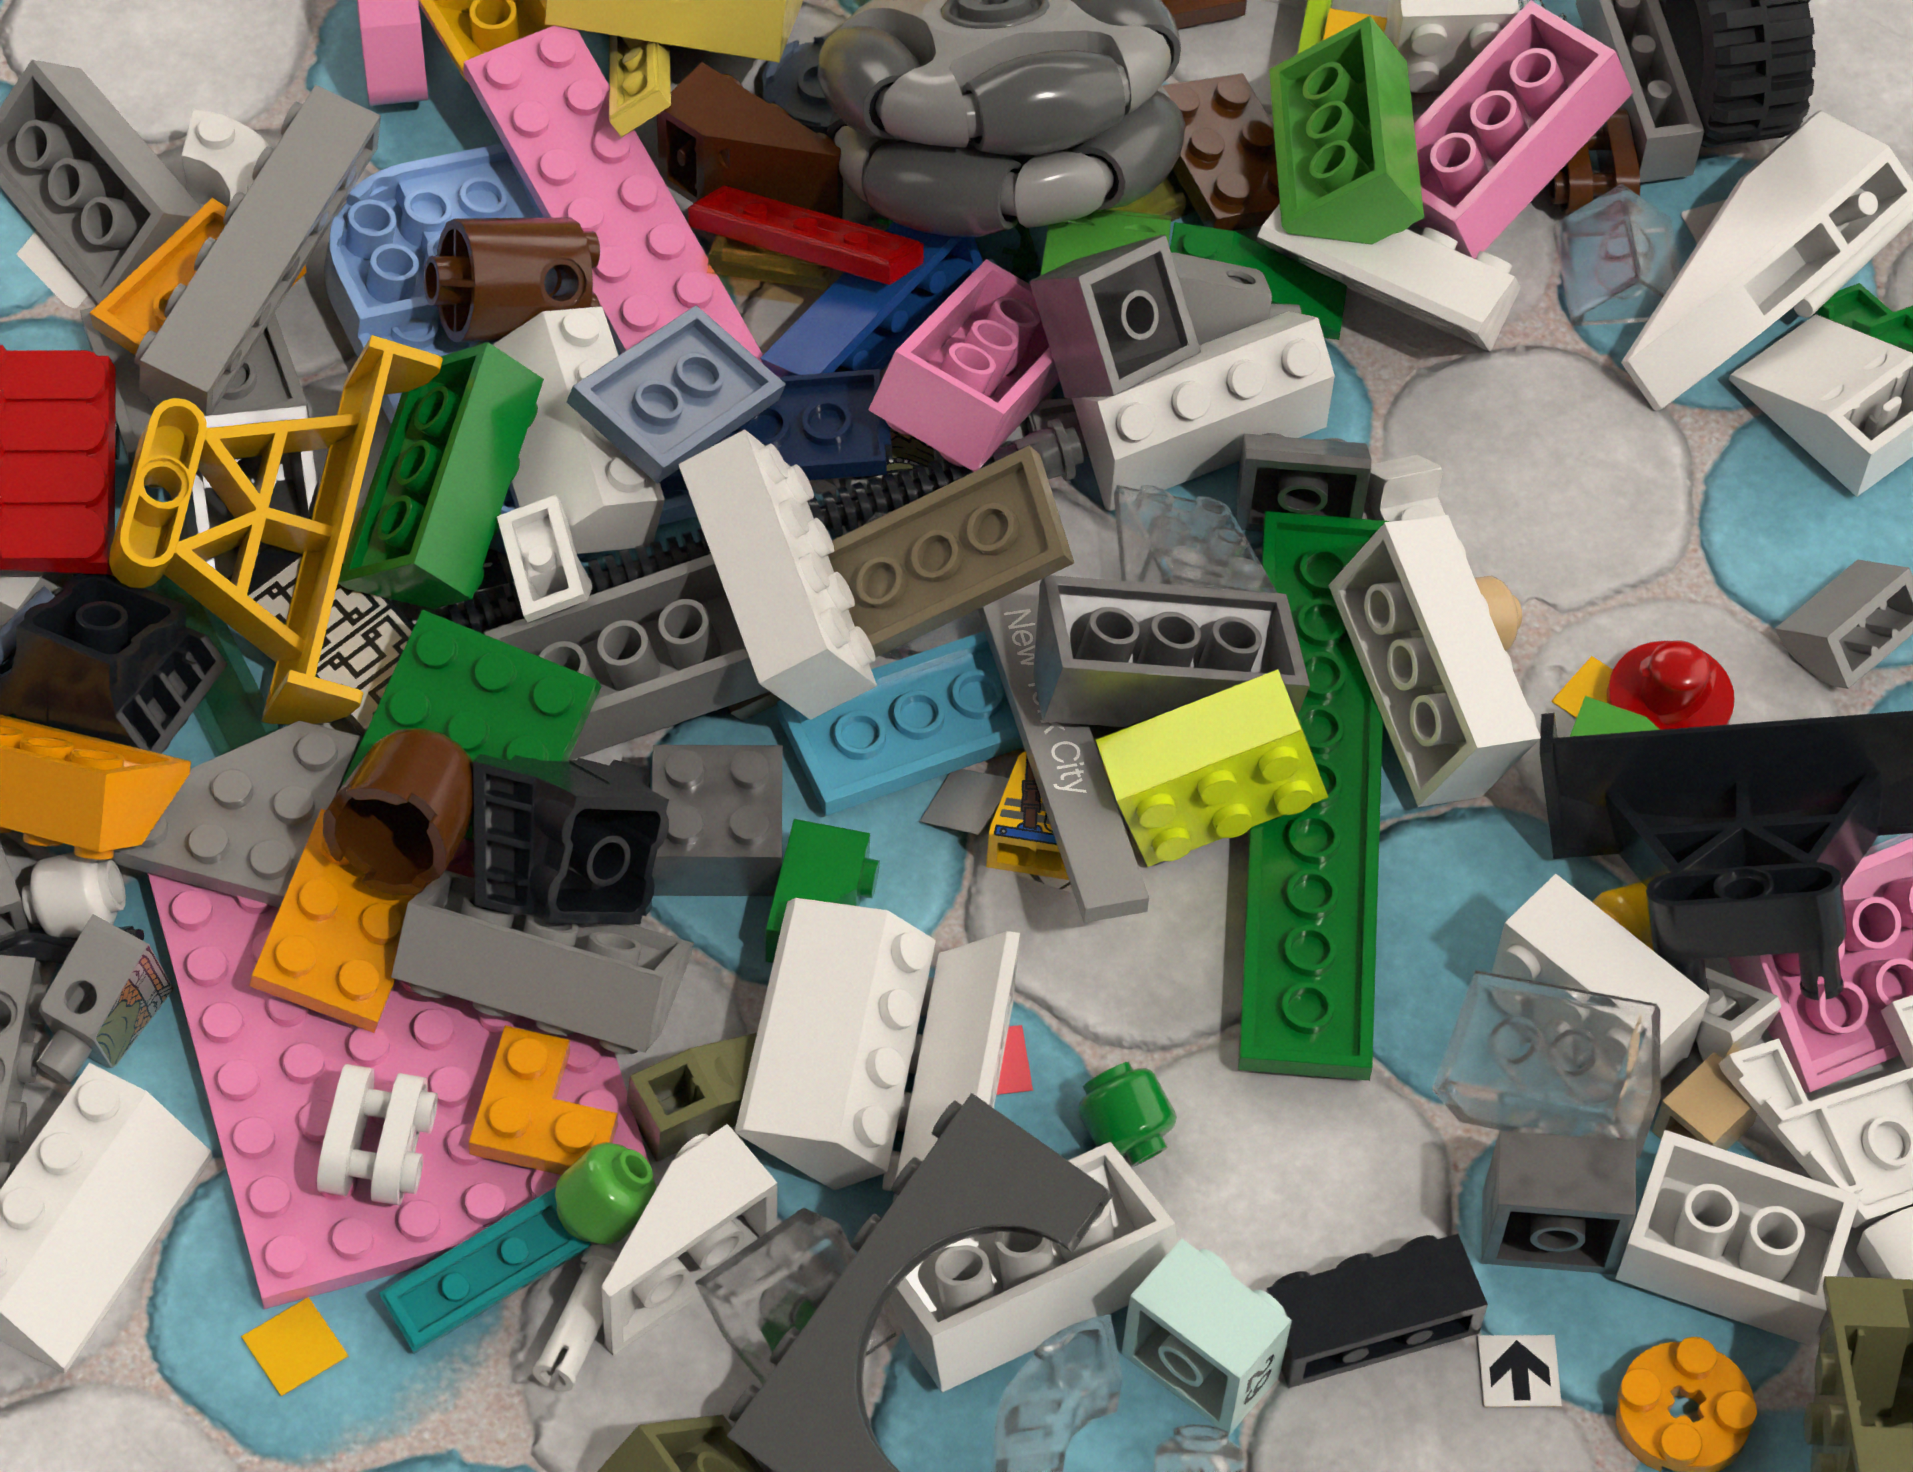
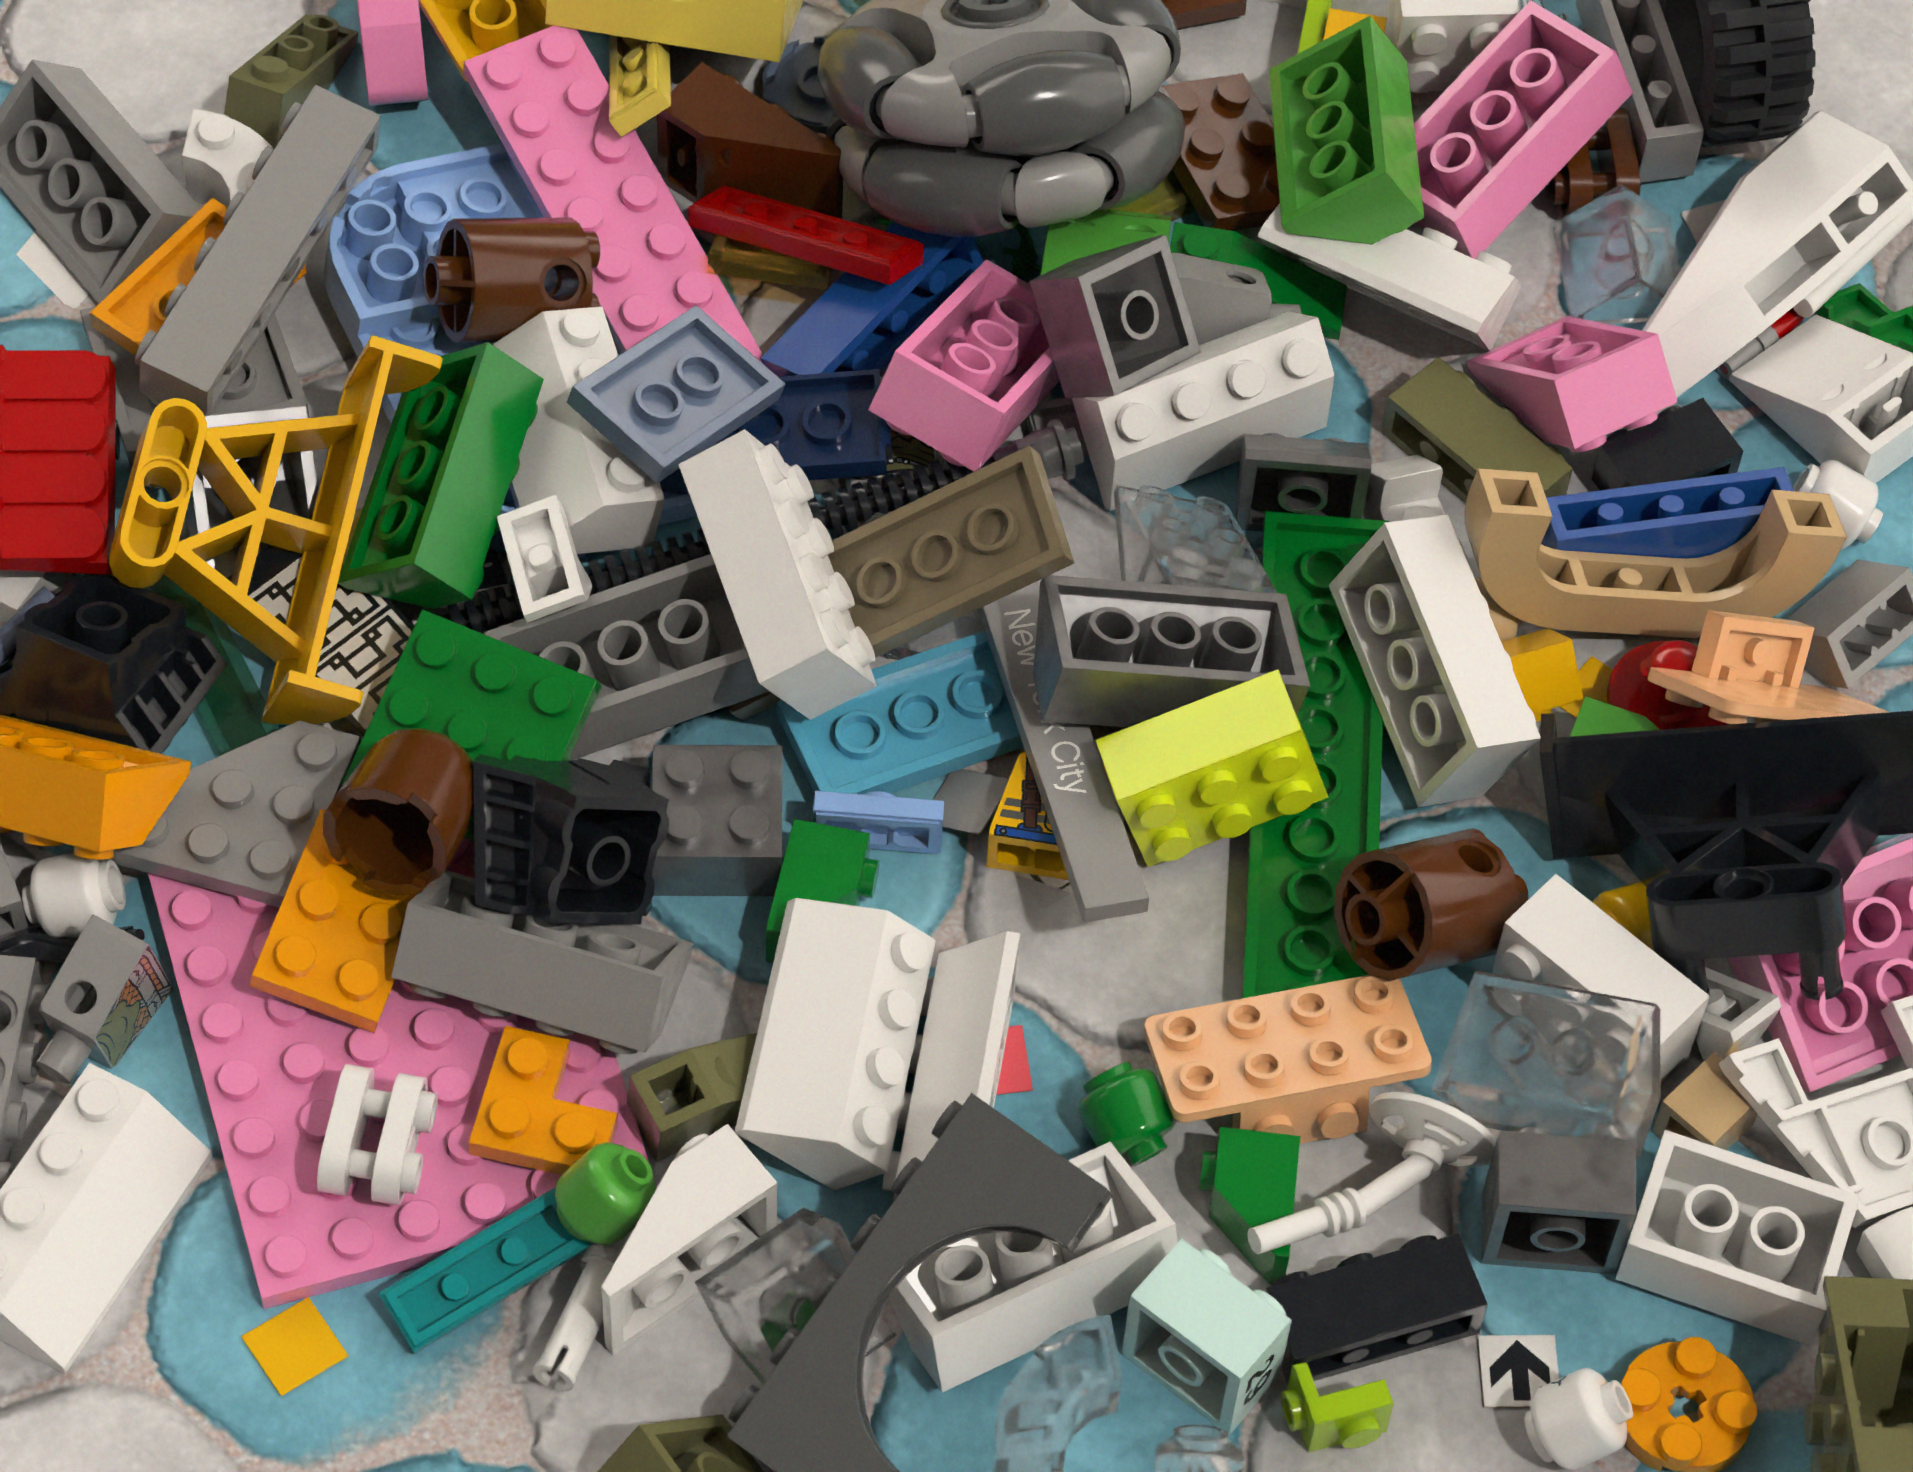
(286, 73): none -> olive slope
(890, 820): none -> light blue plate
(1251, 1185): none -> green slope
(1289, 1056): none -> light nougat bracket
(1342, 1417): none -> lime bracket
(1426, 904): none -> reddish brown cylinder
(1427, 1144): none -> white dish
(1463, 430): none -> olive brick
(1545, 669): none -> yellow brick
(1578, 1419): none -> white head
(1579, 380): none -> bright pink slope
(1637, 594): none -> tan arch
(1664, 518): none -> blue brick
(1674, 447): none -> black brick
(1754, 671): none -> light nougat bracket
(1768, 337): none -> light grey piece
(1851, 495): none -> white head

